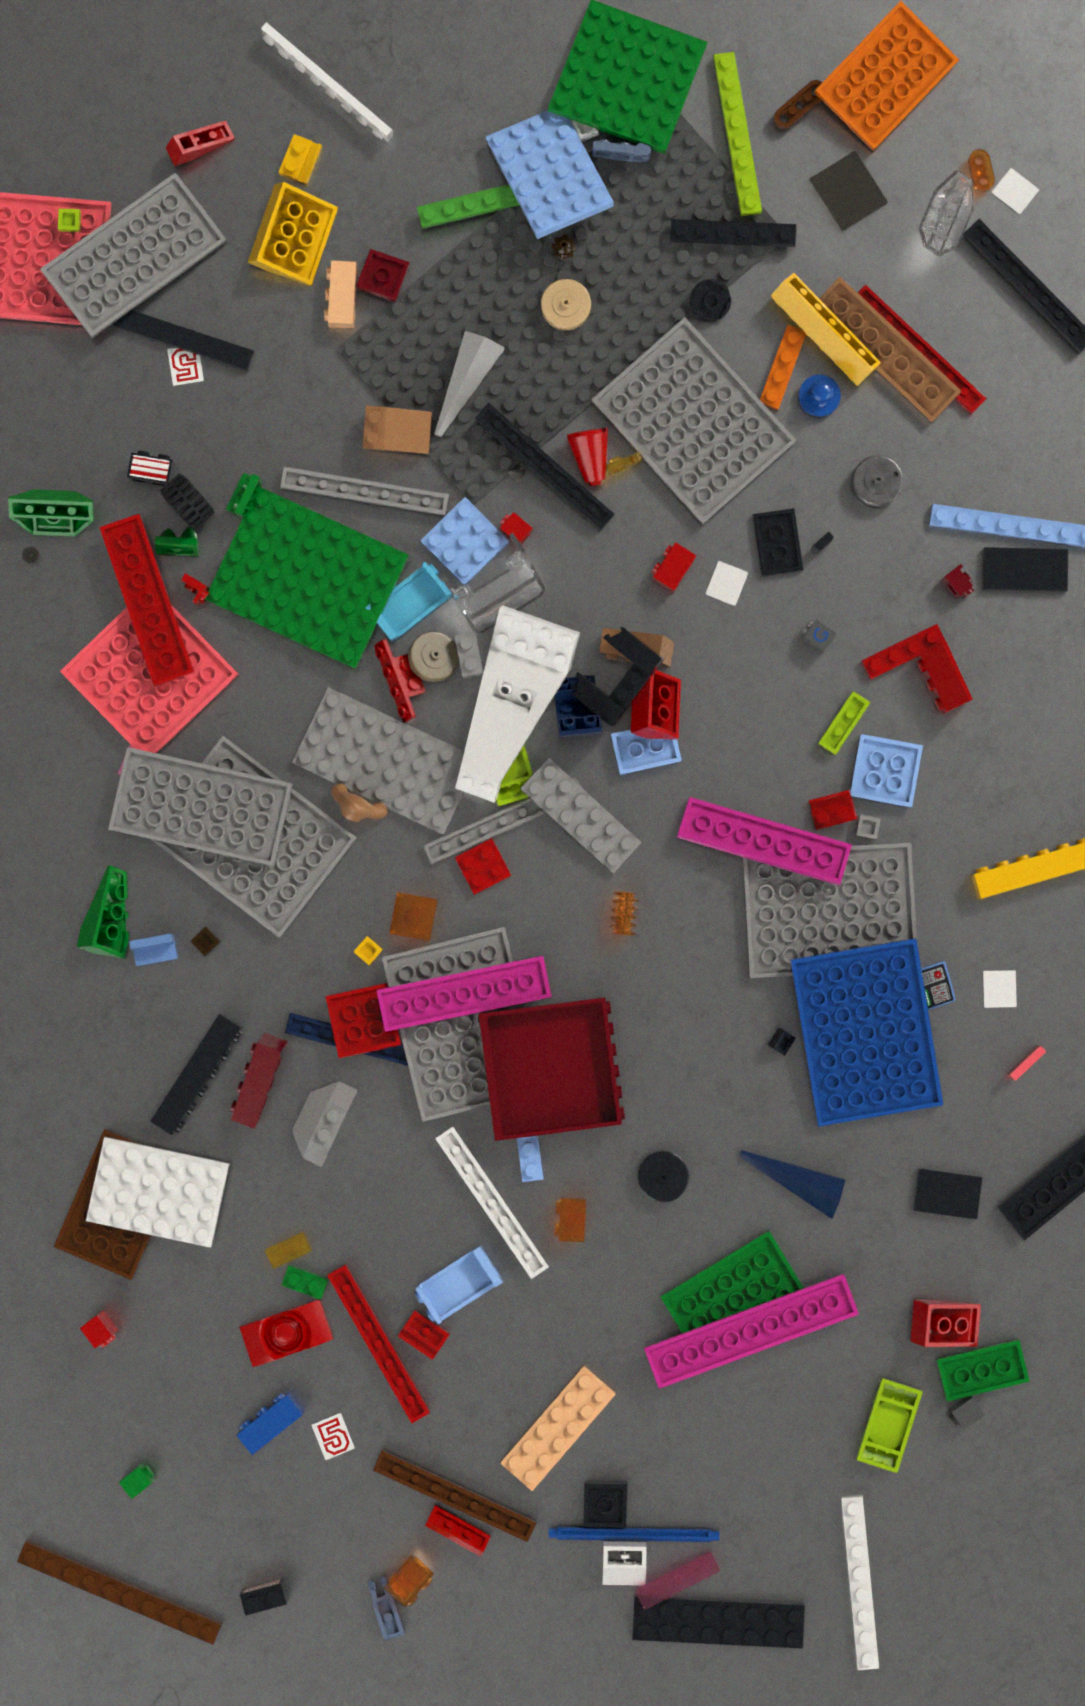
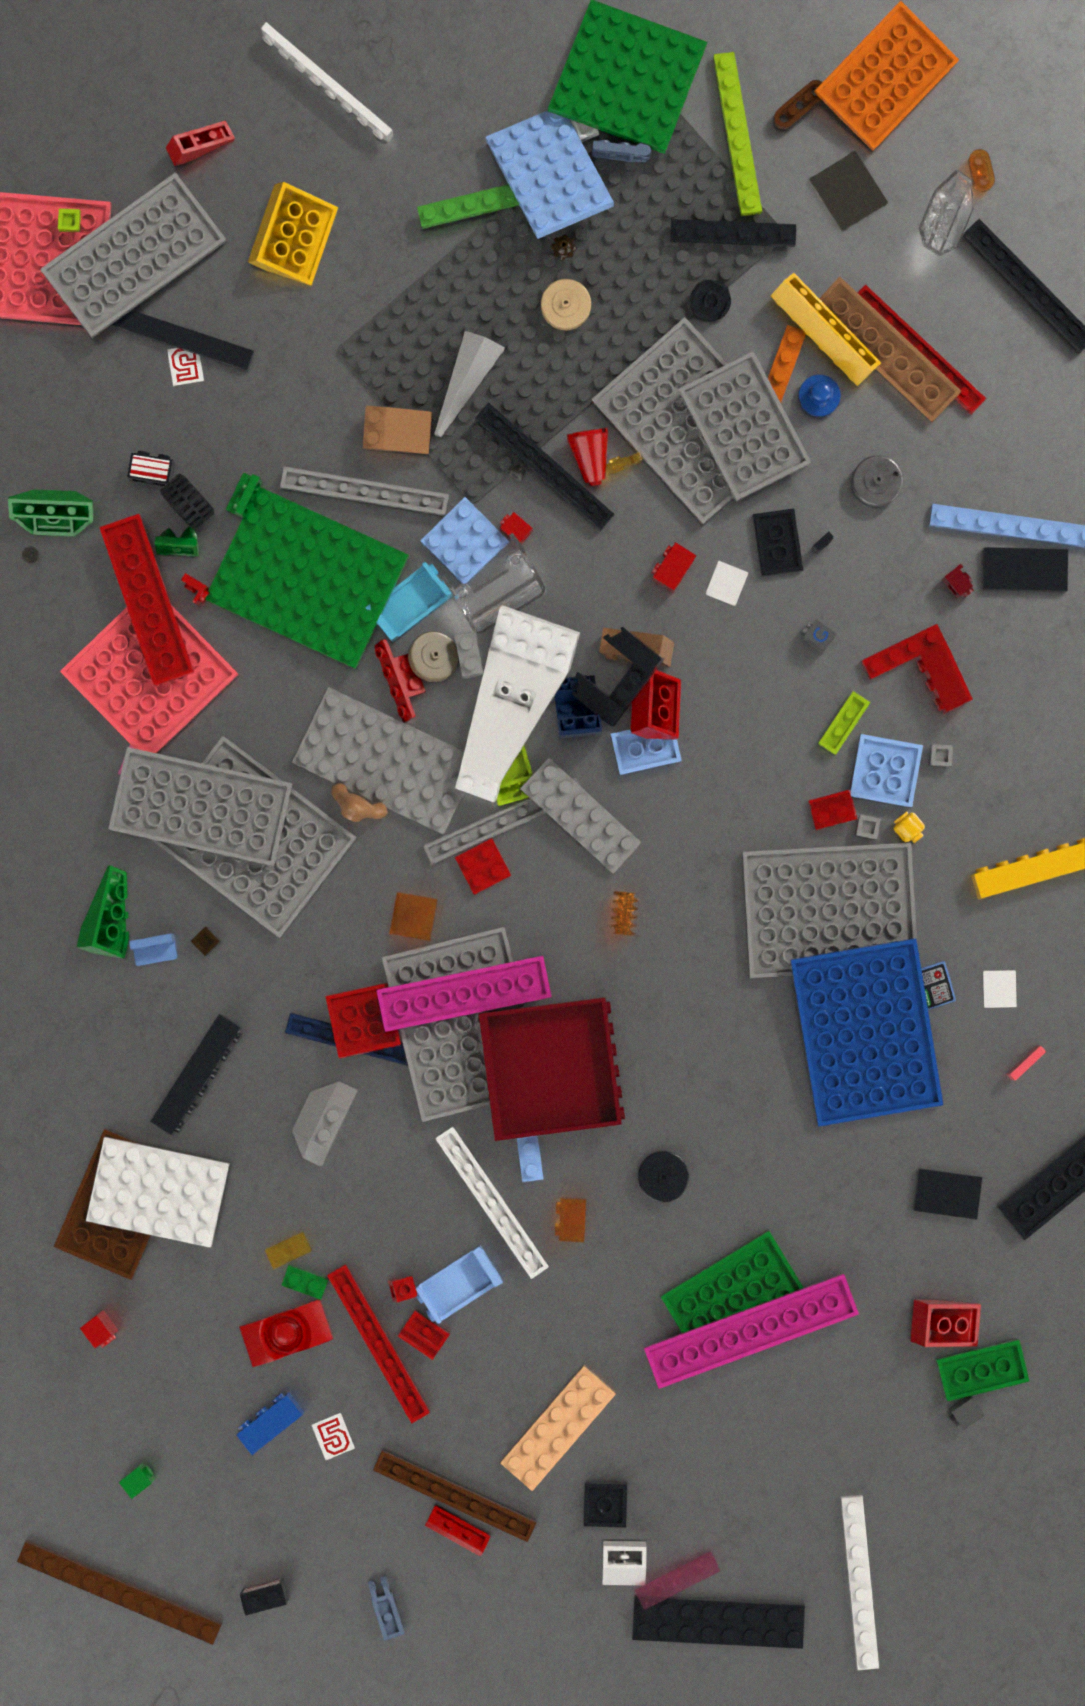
(258, 1080): dark red wedge -> none
(300, 159): yellow plate -> none
(341, 294): light nougat brick -> none
(368, 950): yellow plate -> none
(383, 275): dark red plate -> none
(402, 1289): none -> red bracket
(409, 1581): clear orange brick -> none
(634, 1534): blue piece -> none
(744, 426): none -> light grey plate
(764, 841): dark pink plate -> none
(781, 1041): black plate -> none
(813, 1187): dark blue wedge -> none
(889, 1425): lime slope -> none
(909, 827): none -> yellow head
(941, 755): none -> light grey plate
(1015, 191): white sticker -> none

